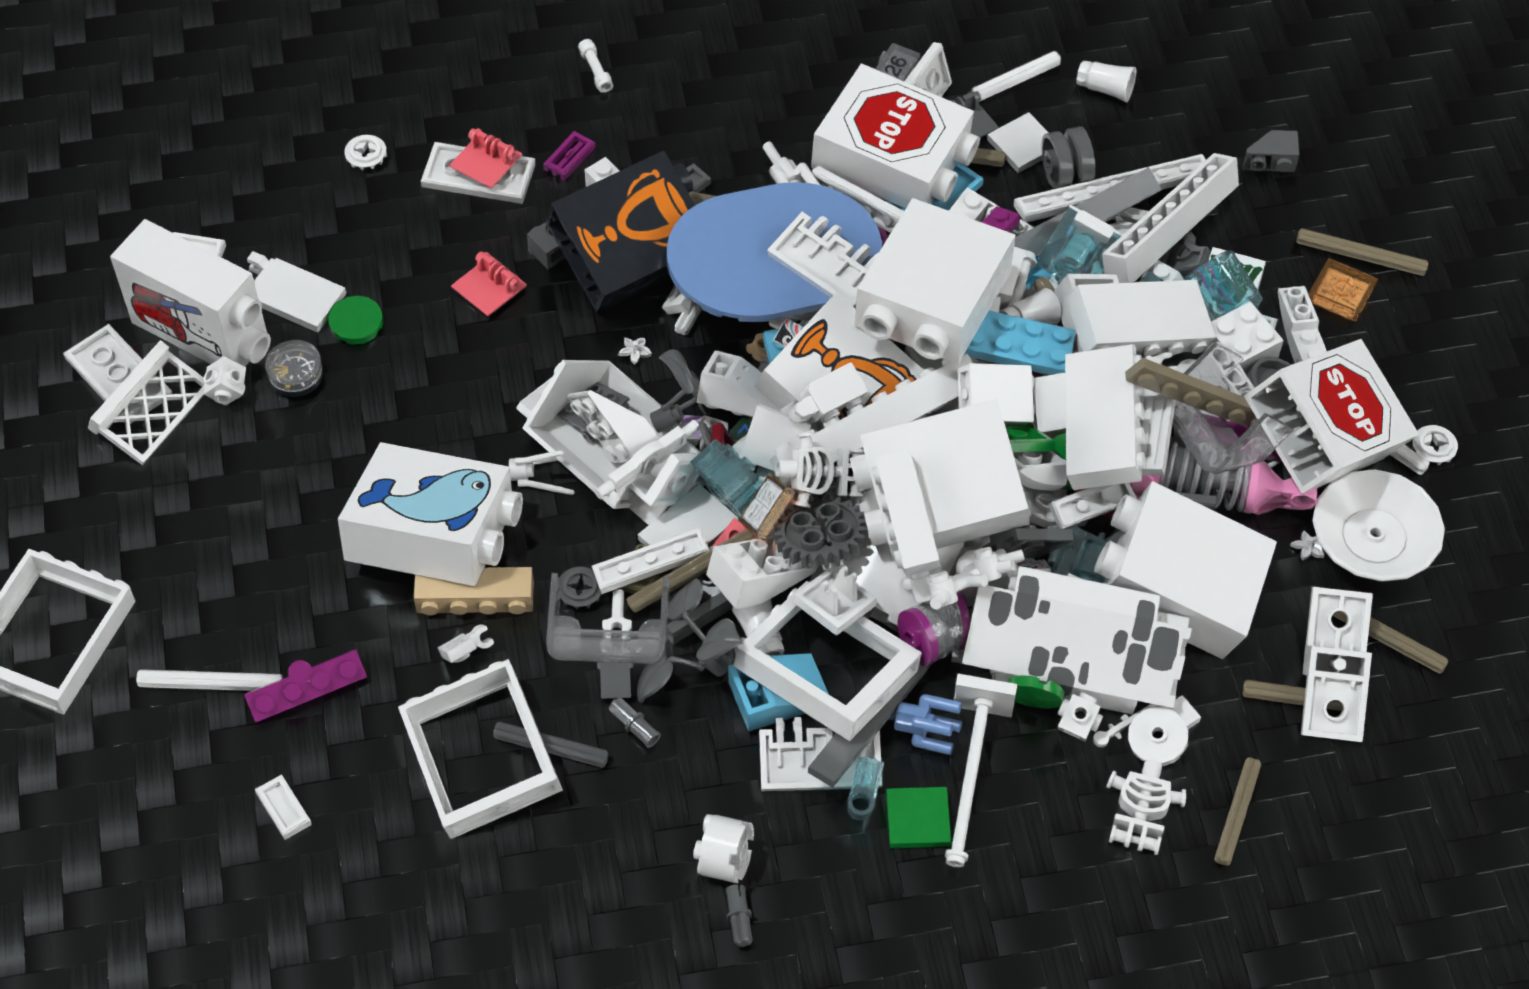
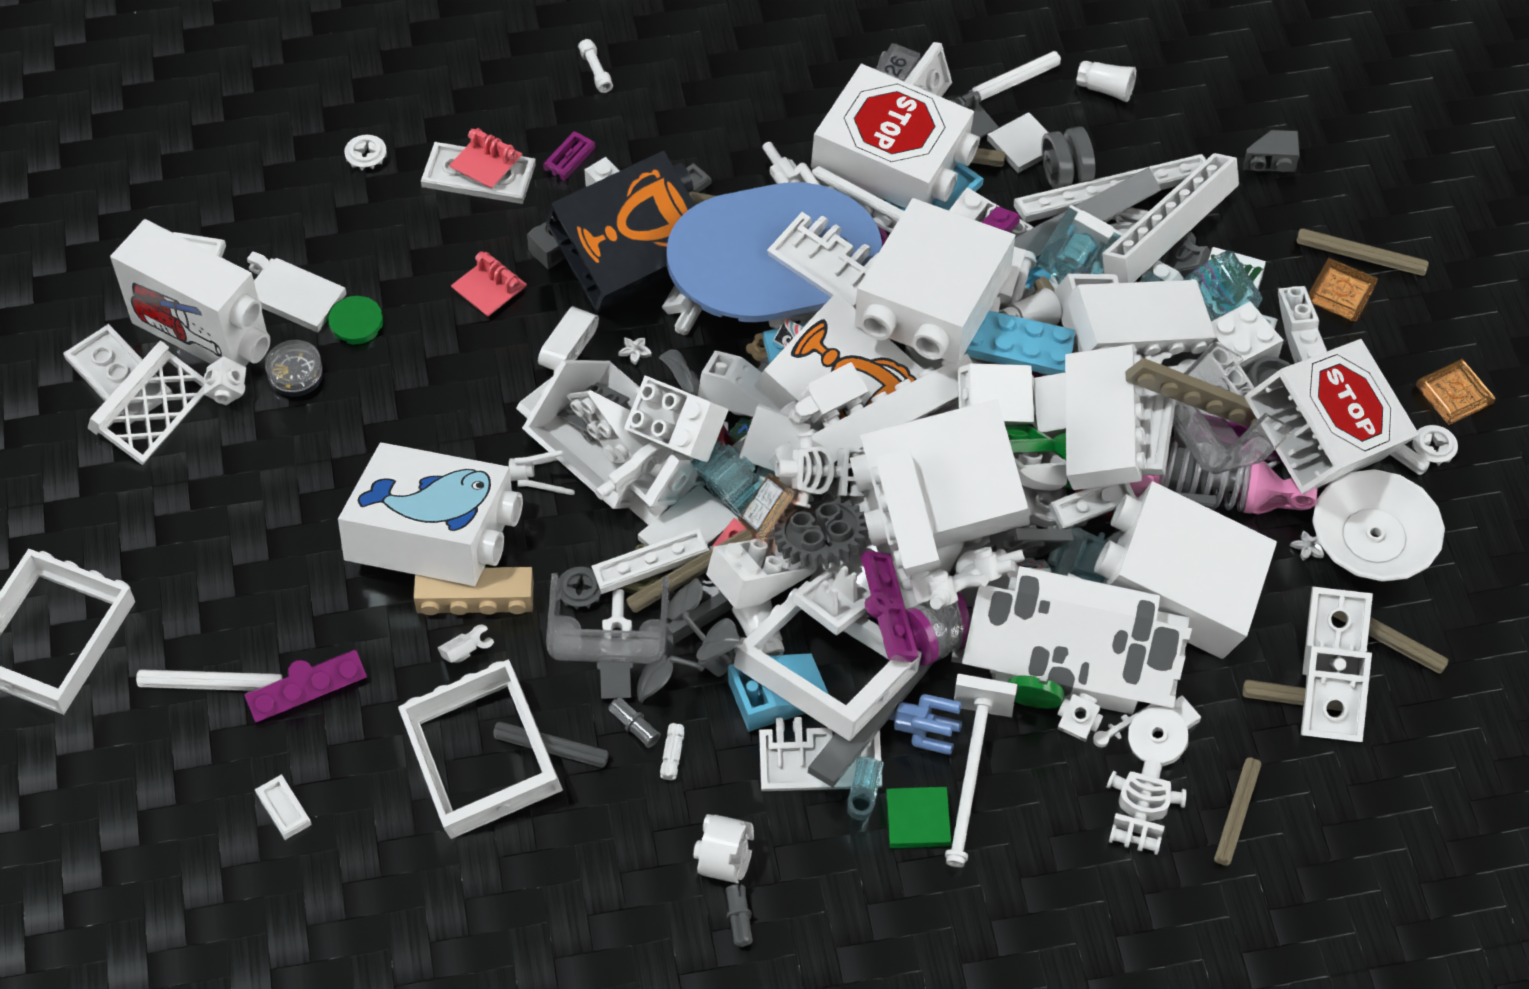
(568, 338): none -> white beam
(672, 751): none -> white axle
(676, 419): none -> white slope
(888, 606): none -> magenta hinge
(1455, 391): none -> clear orange tile

